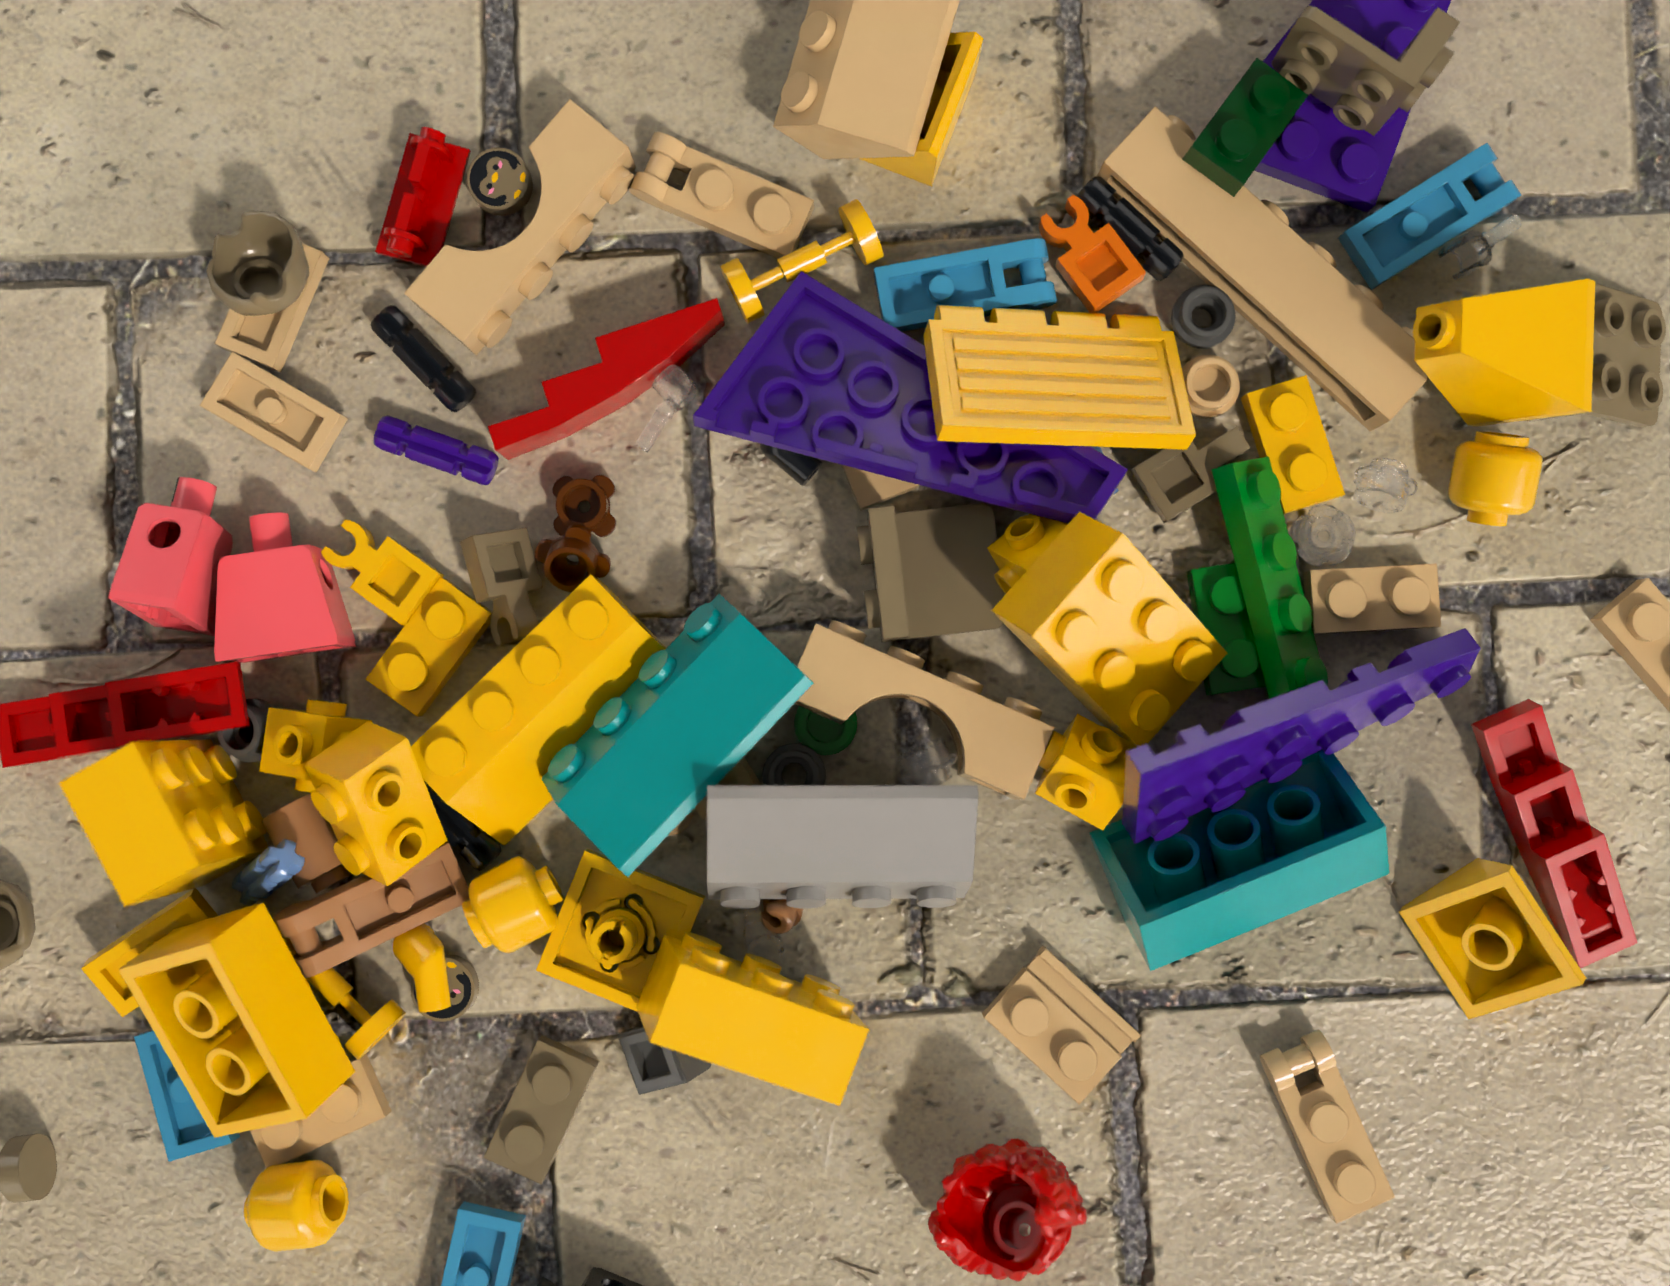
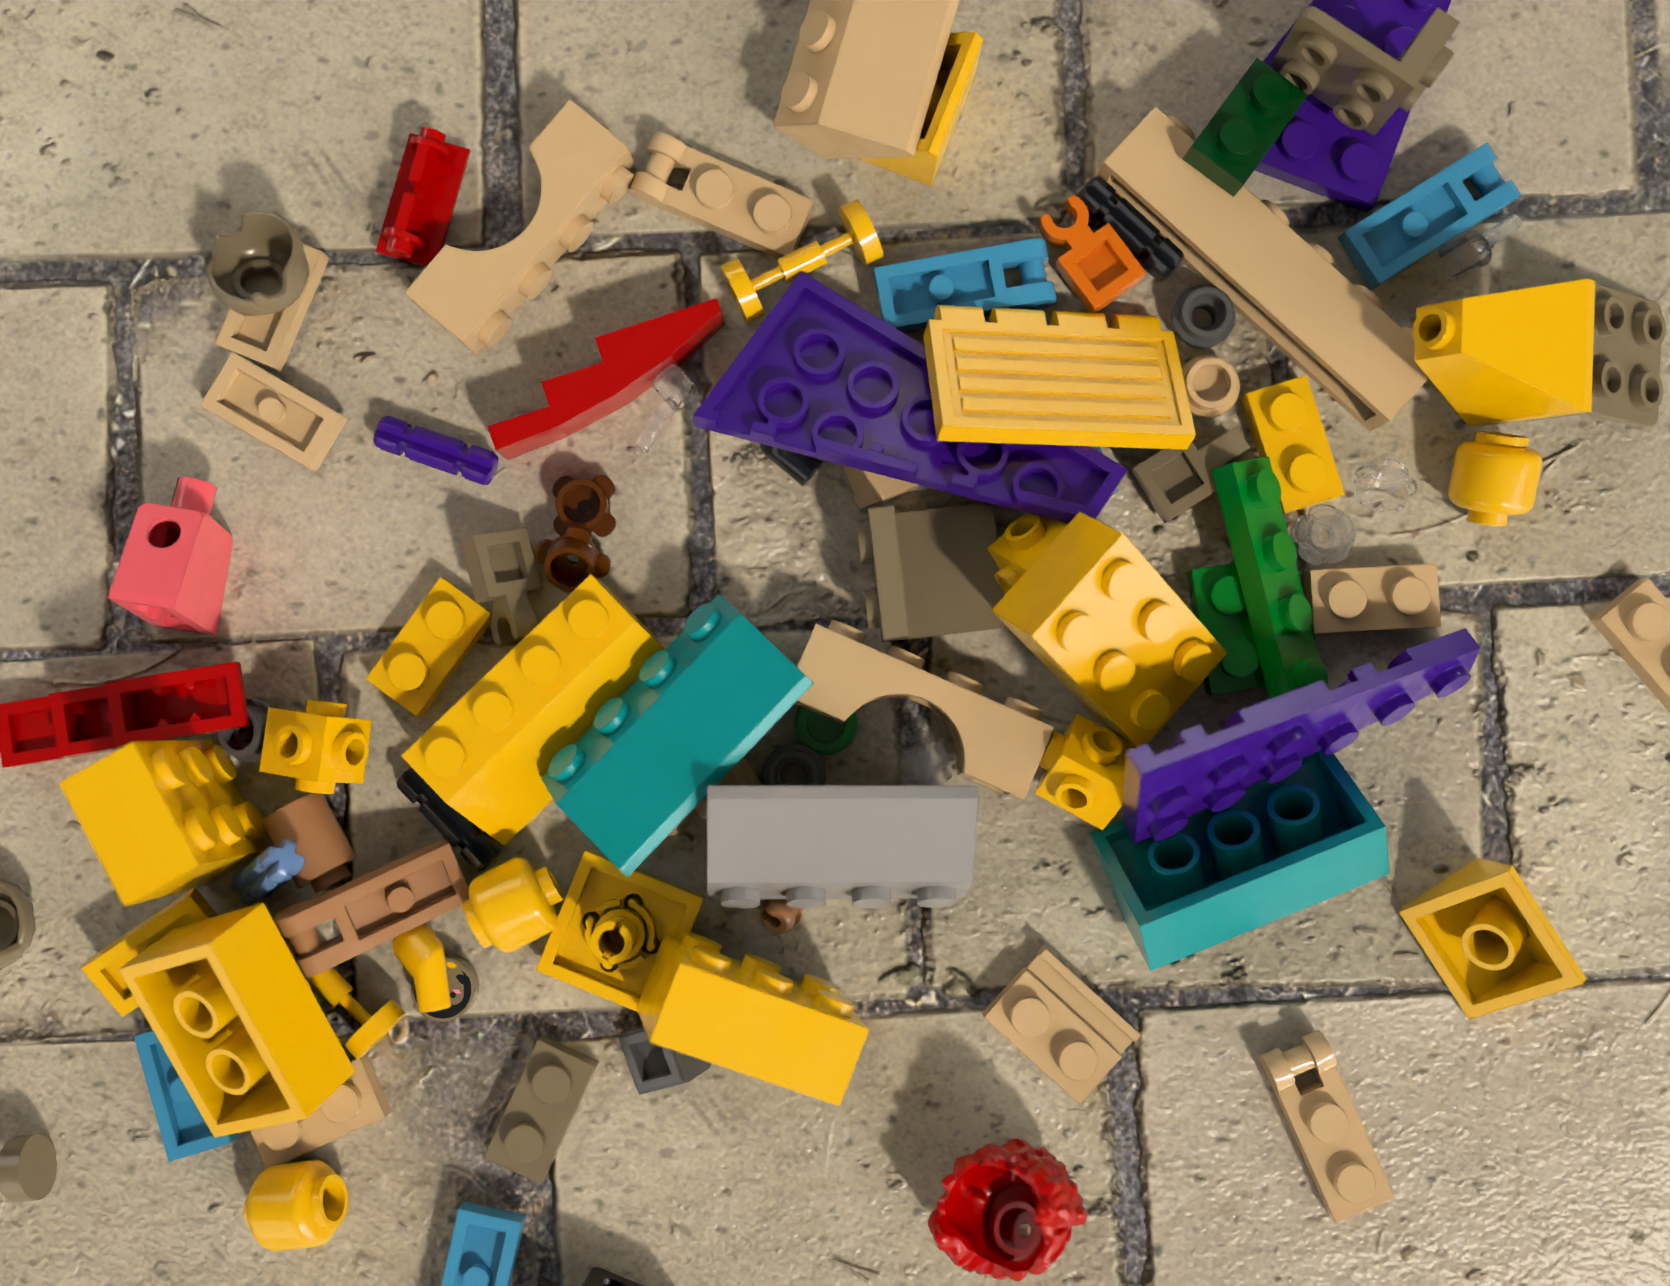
(277, 598): coral torso -> none
(375, 803): yellow brick -> none
(389, 576): yellow plate -> none
(423, 358): black axle -> none
(499, 181): dark tan tile -> none
(1553, 833): red slope -> none

